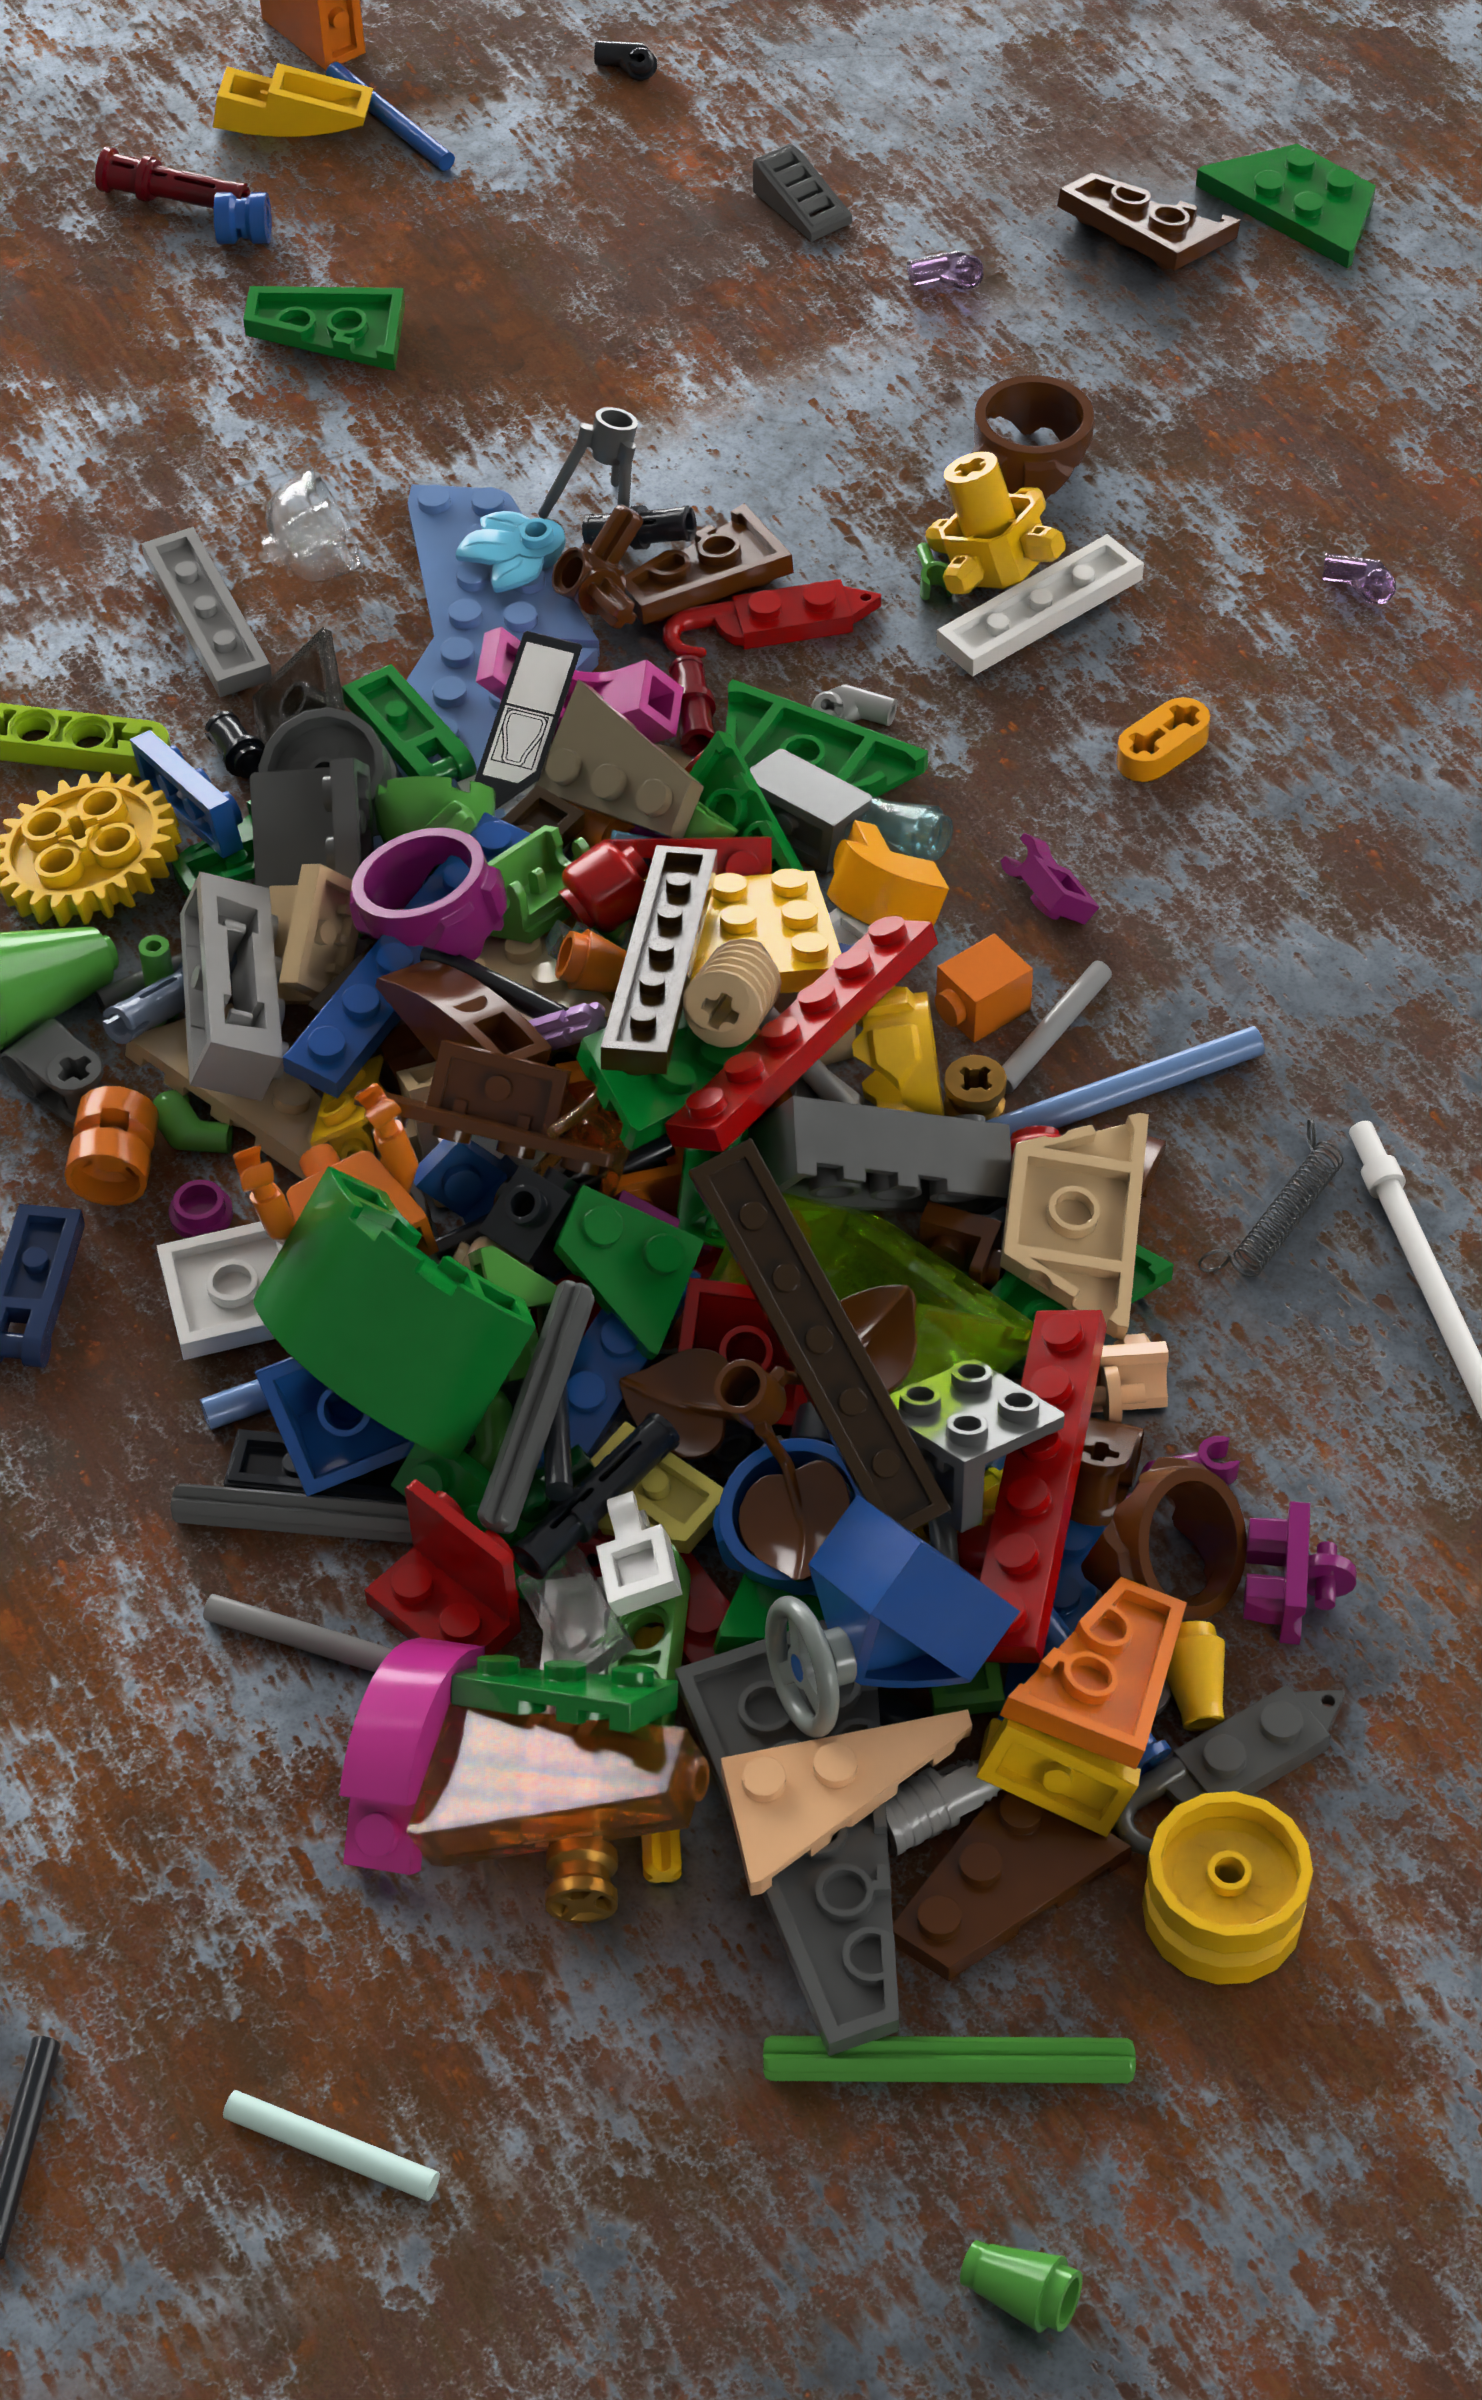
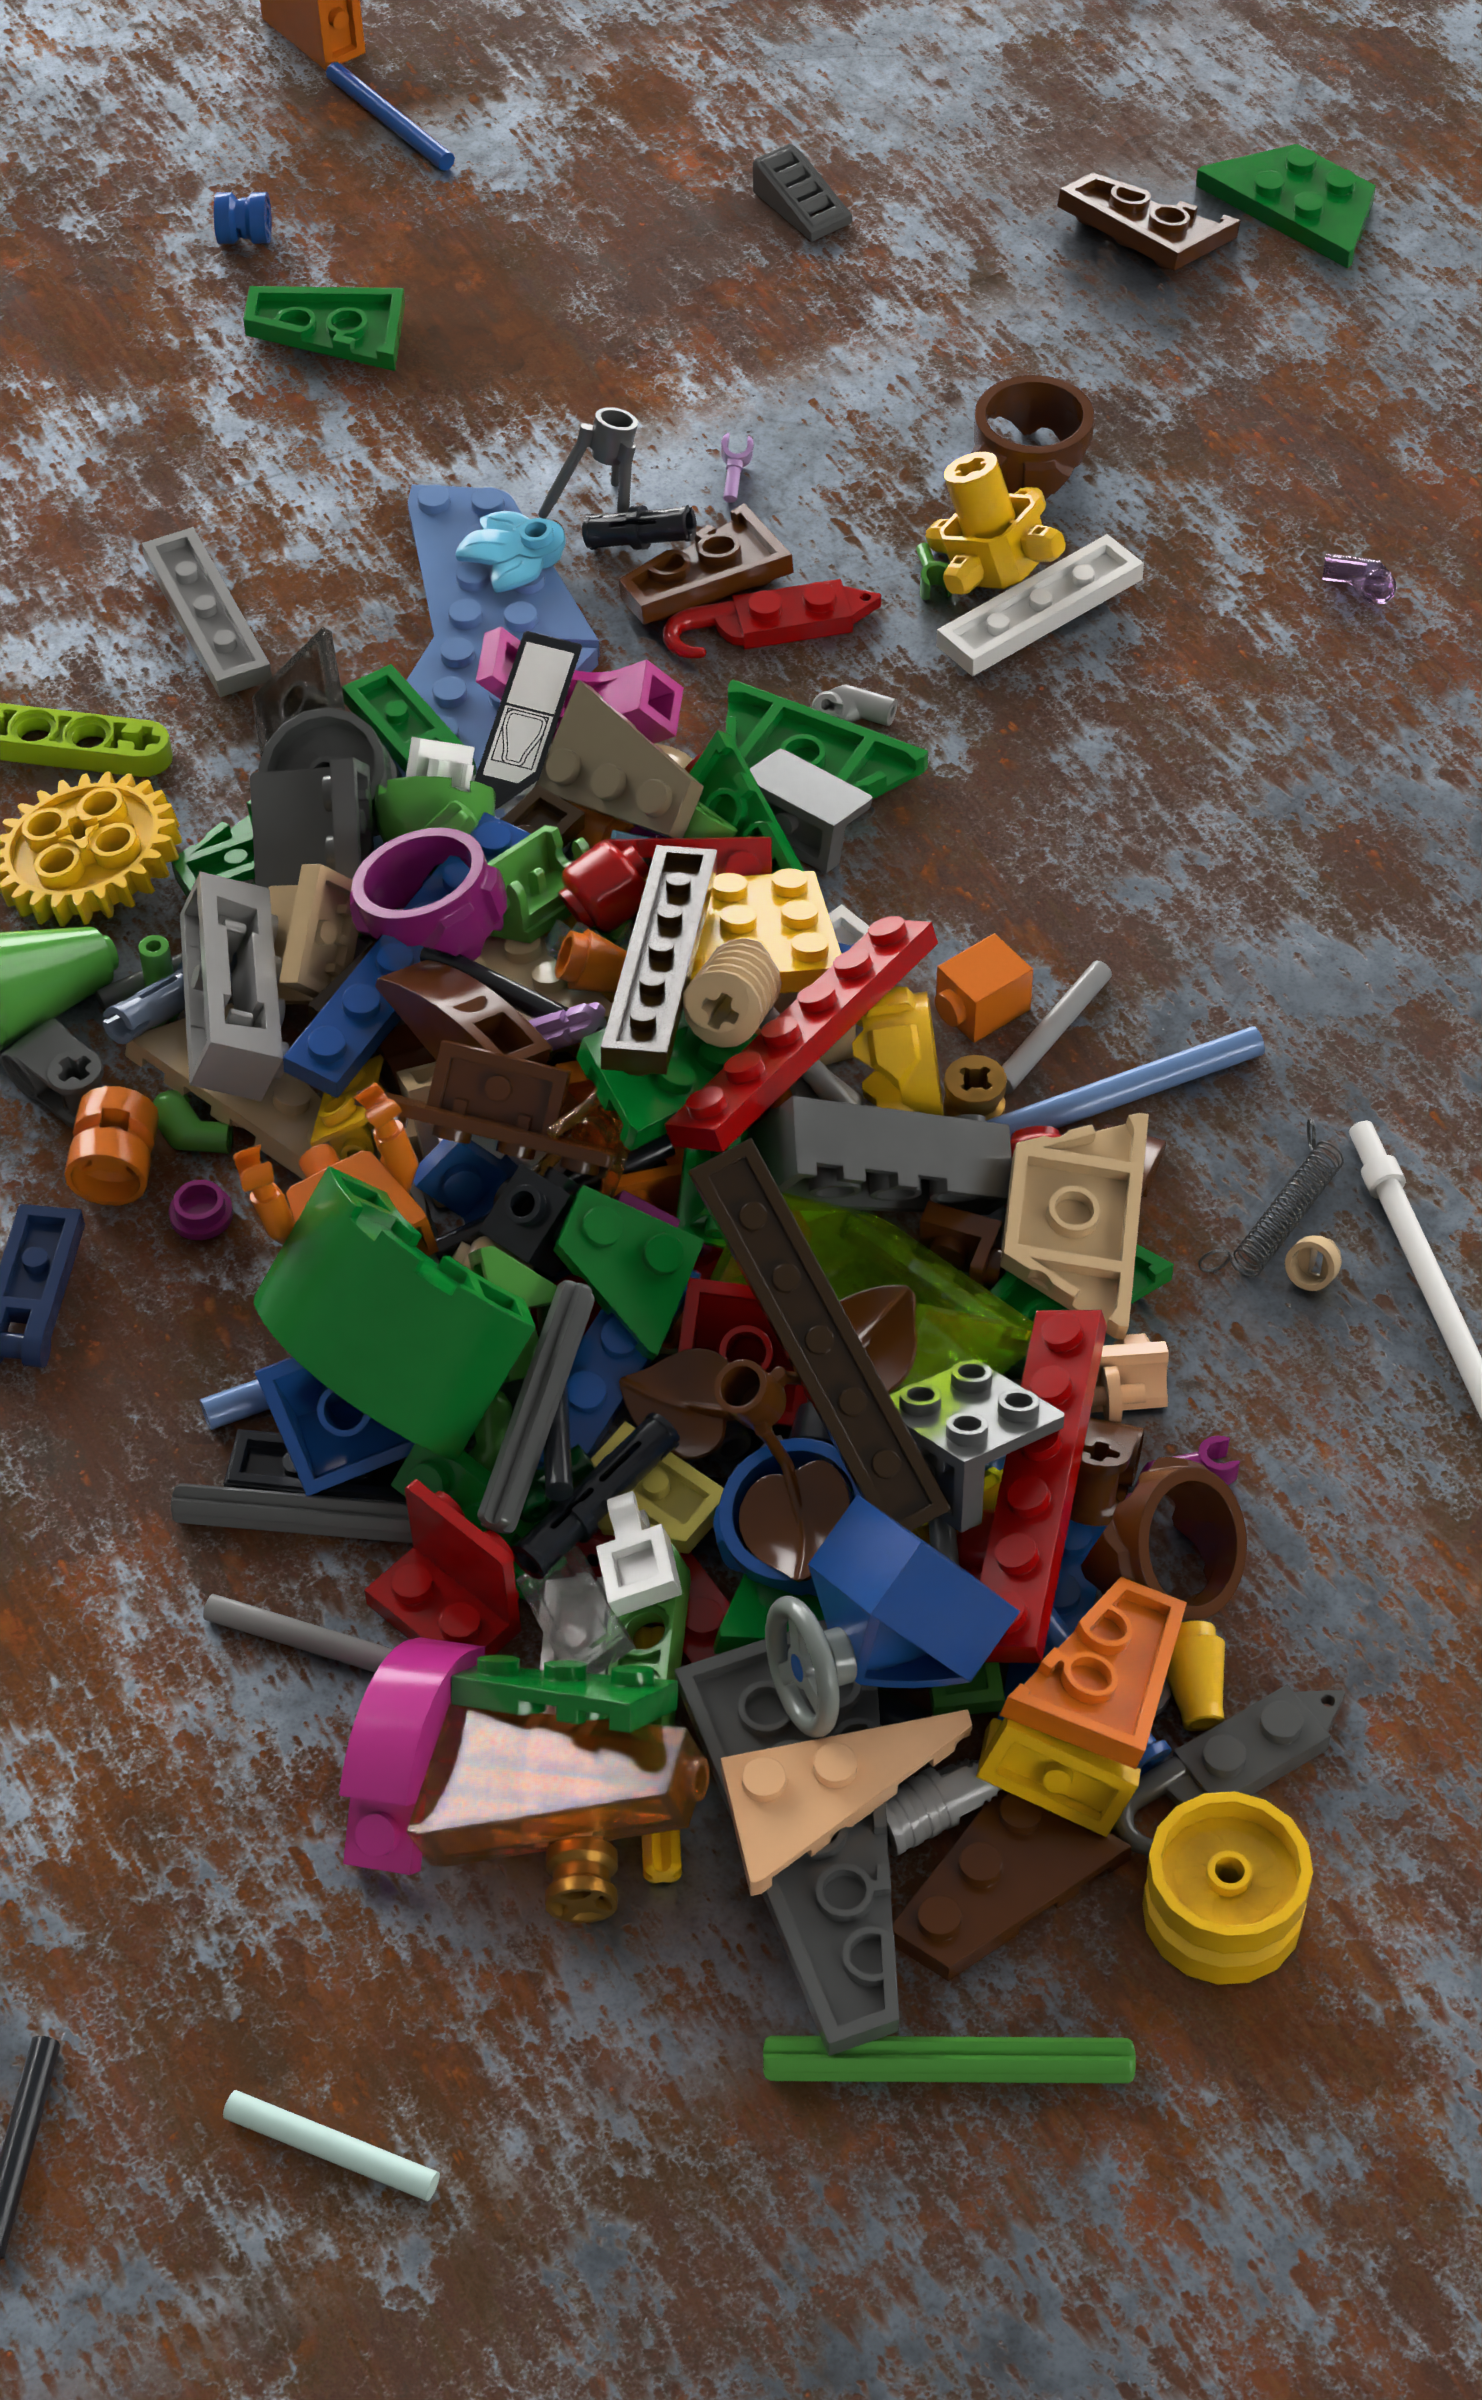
(150, 180): dark red pin -> none
(190, 792): blue plate -> none
(214, 1287): white plate -> none
(239, 748): black pin -> none
(289, 103): yellow slope -> none
(309, 531): clear cylinder -> none
(441, 760): none -> white tile
(593, 573): reddish brown axle -> none
(629, 56): black arm -> none
(696, 705): dark red pin -> none
(734, 463): none -> lavender hand
(881, 883): light orange brick -> none
(912, 827): clear light blue cone -> none
(949, 268): clear purple arm -> none
(1024, 2283): bright green cone -> none
(1054, 887): magenta plate -> none
(1157, 734): light orange beam -> none
(1284, 1597): magenta hips -> none
(1302, 1259): none -> tan hinge

